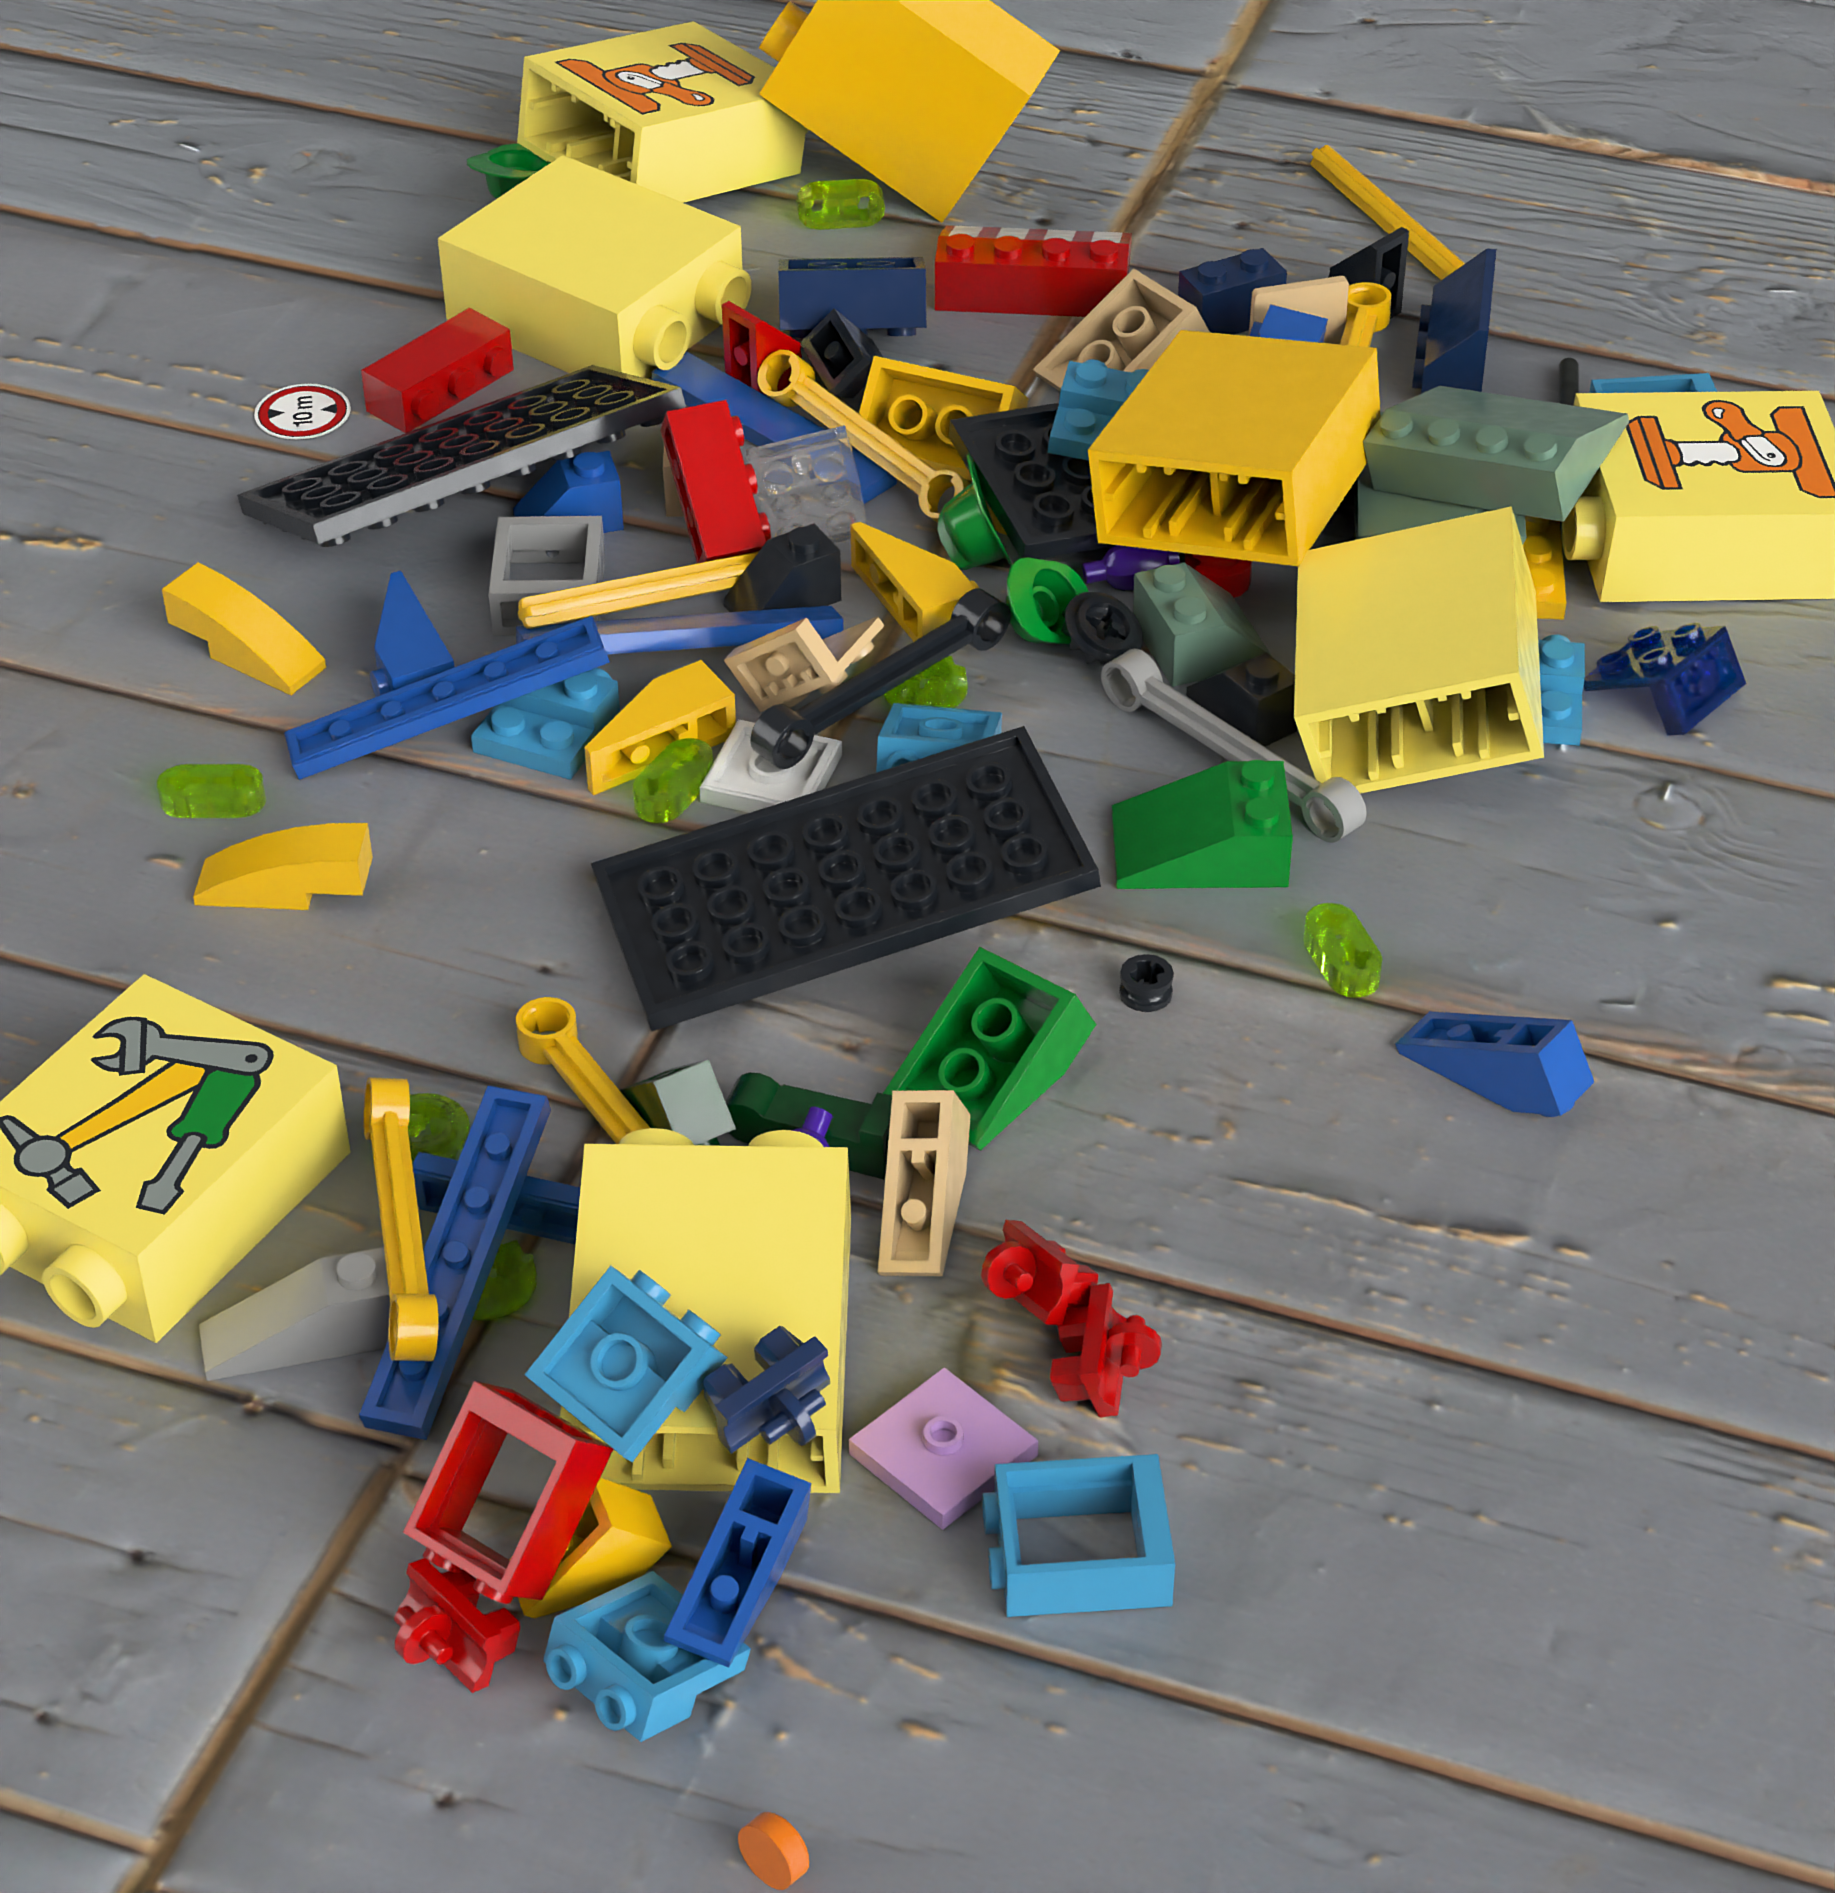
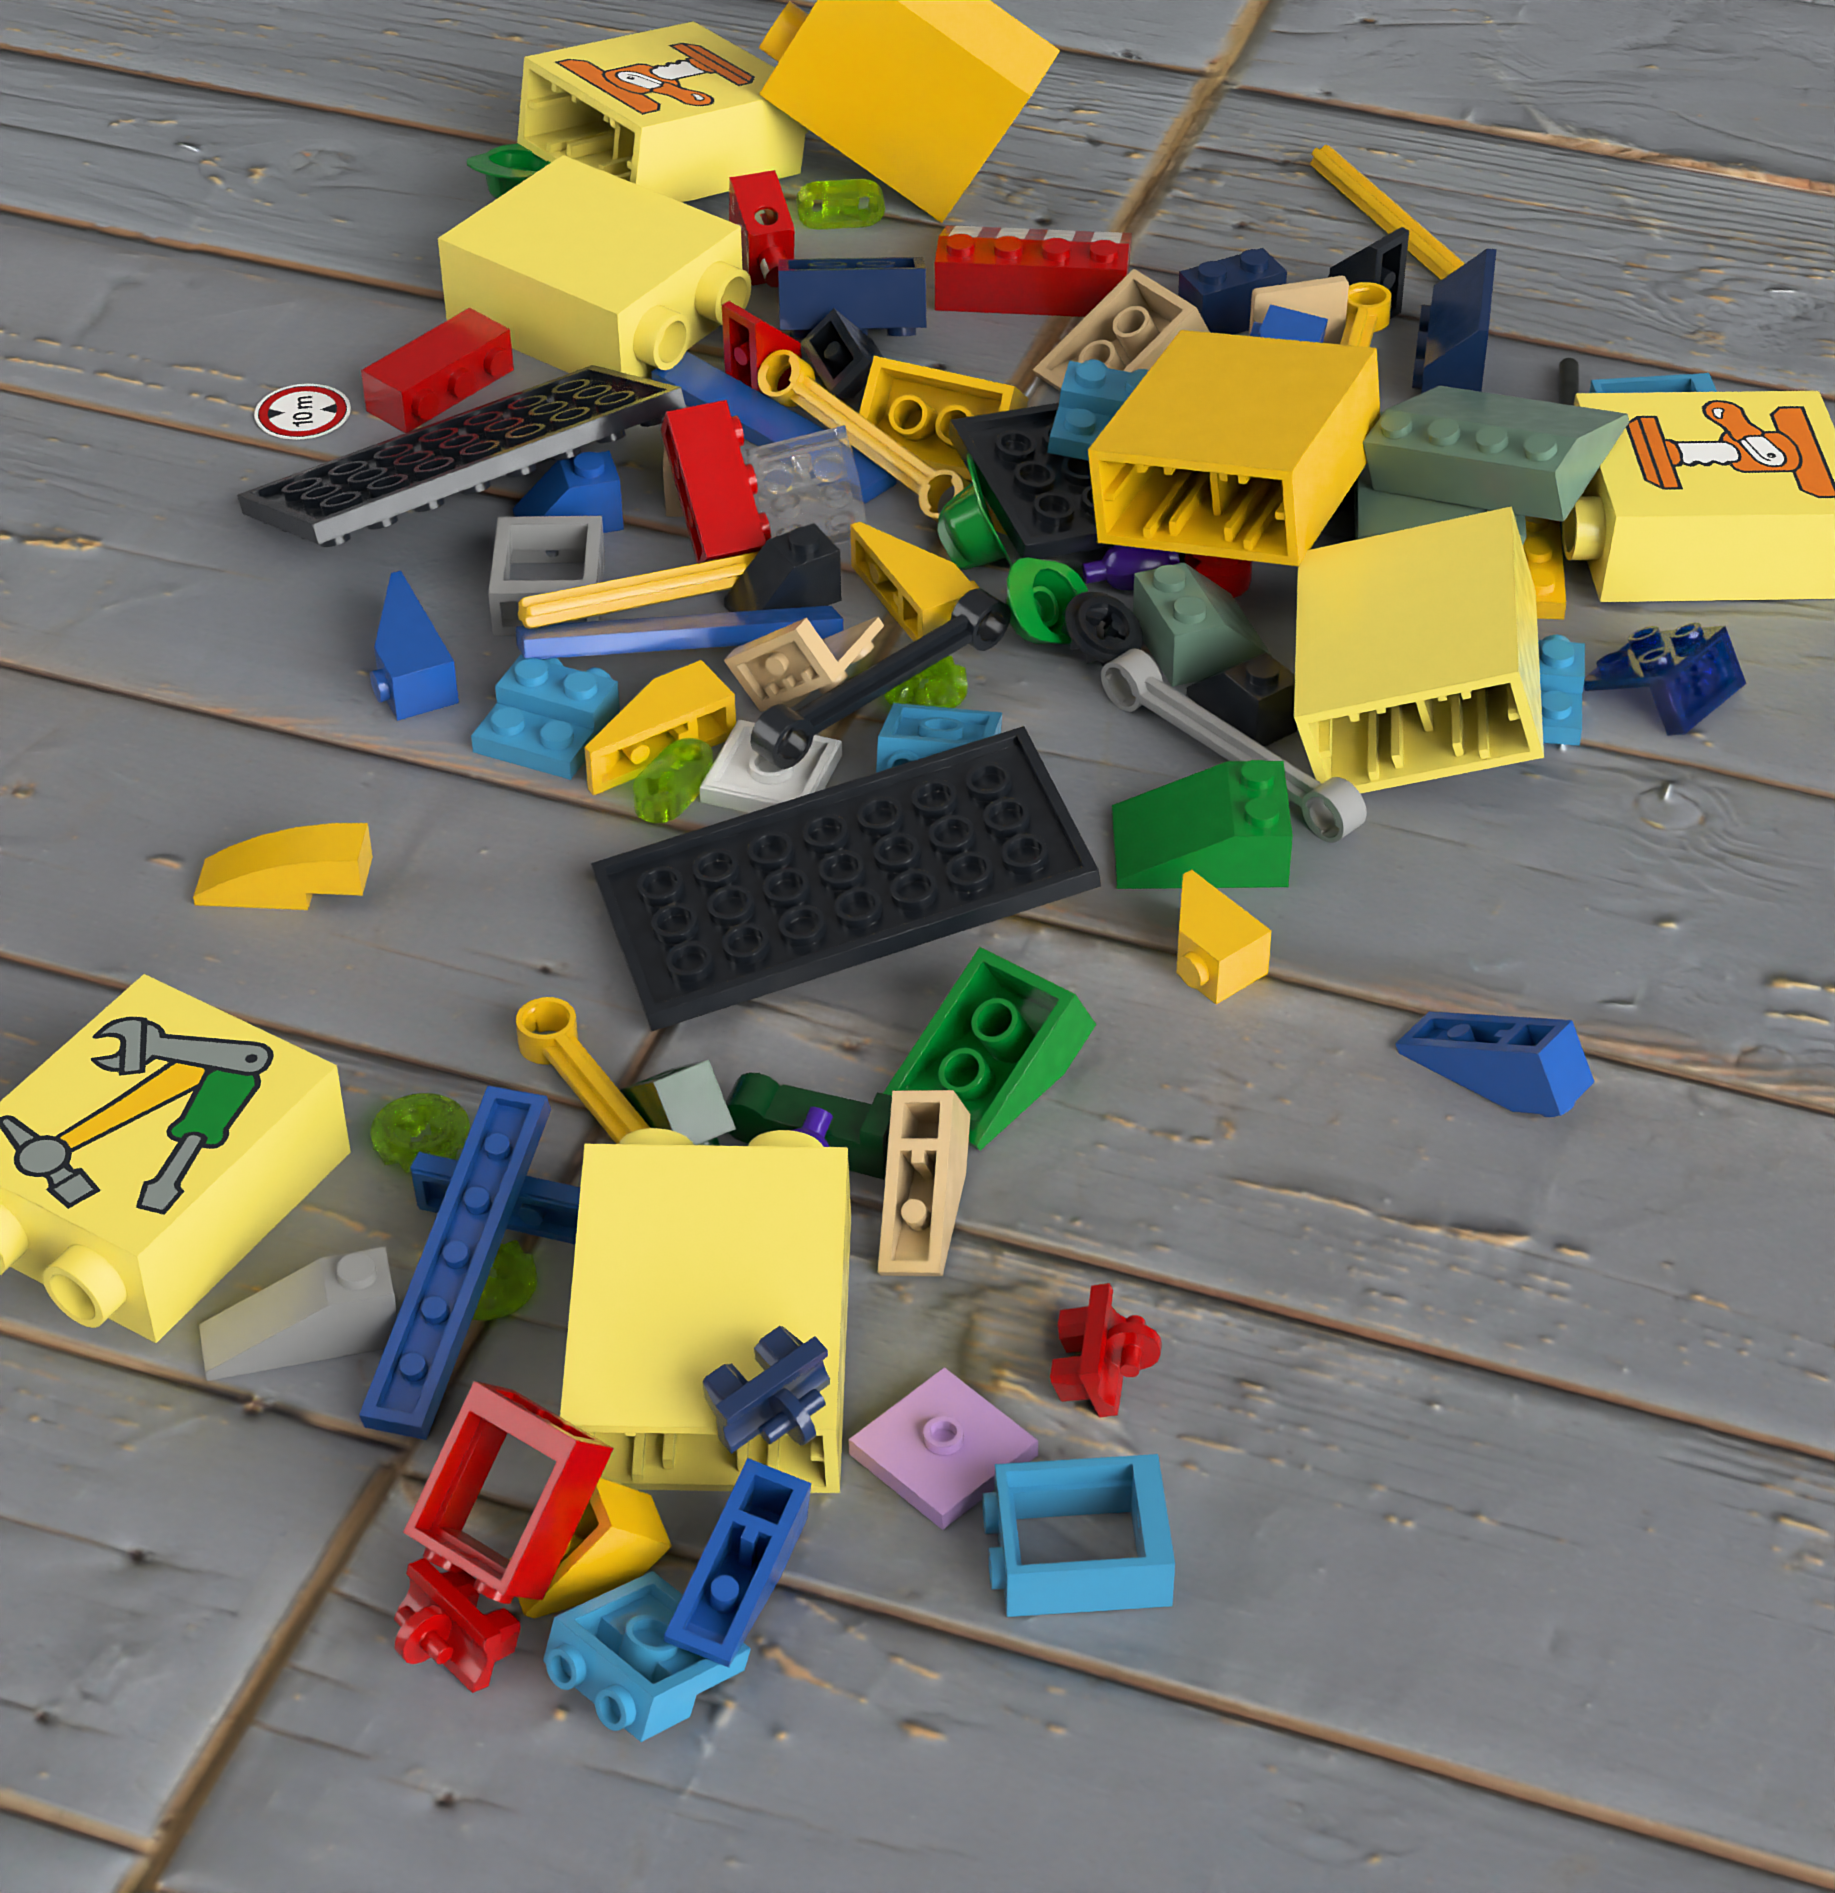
(211, 791): clear neon green beam -> none
(241, 629): yellow slope -> none
(412, 1308): yellow piece -> none
(445, 697): blue tile -> none
(627, 1361): dark azure plate -> none
(761, 243): none -> red torso
(773, 1850): orange tile -> none
(1036, 1274): red hips -> none
(1146, 969): black bush -> none
(1218, 941): none -> yellow slope
(1354, 945): clear neon green beam -> none

